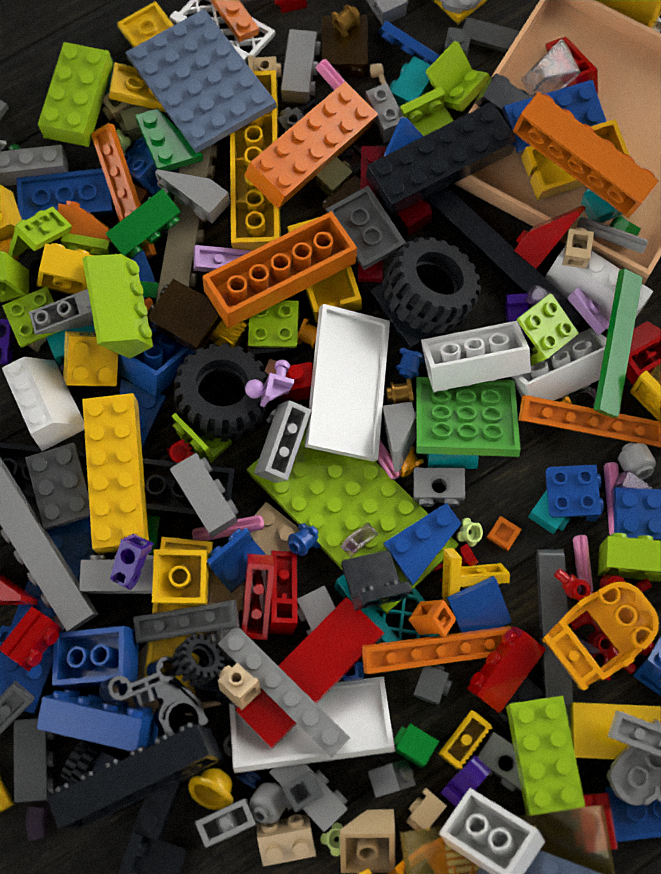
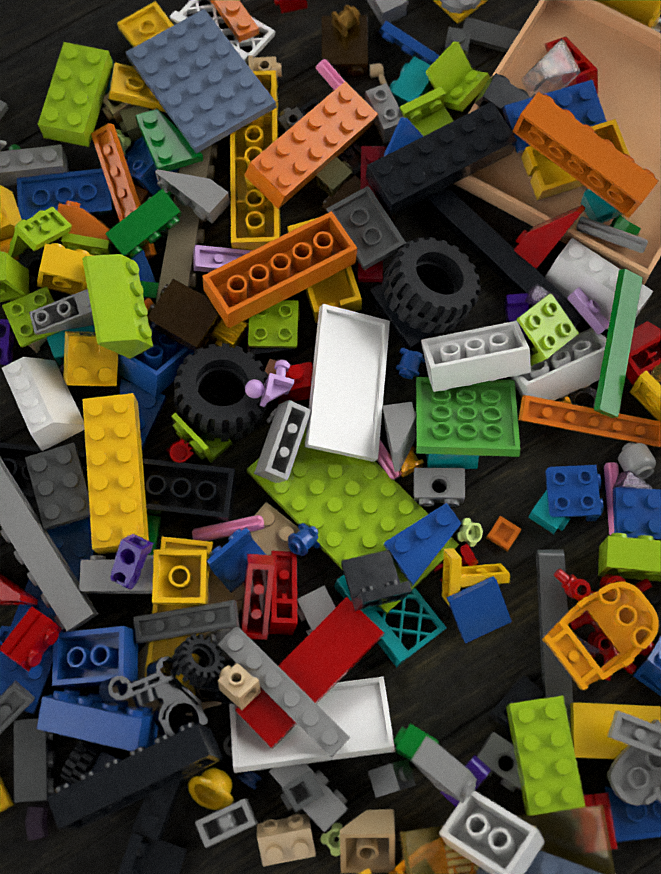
(205, 494): light grey brick -> none
(267, 803): light grey head -> none
(300, 66): light grey brick -> none
(307, 334): light orange brick -> none
(359, 539): piece -> none
(359, 675): blue piece -> none
(400, 392): pearl gold brick -> none
(414, 217): dark red brick -> none
(425, 811): tan brick -> none
(431, 650): orange plate -> none
(432, 618): orange brick -> none
(432, 684): dark grey brick -> none
(444, 770): none -> light grey slope
(465, 740): yellow brick -> none
(506, 668): red brick -> none
(579, 256): tan brick -> none
(582, 559): bright pink axle -> none

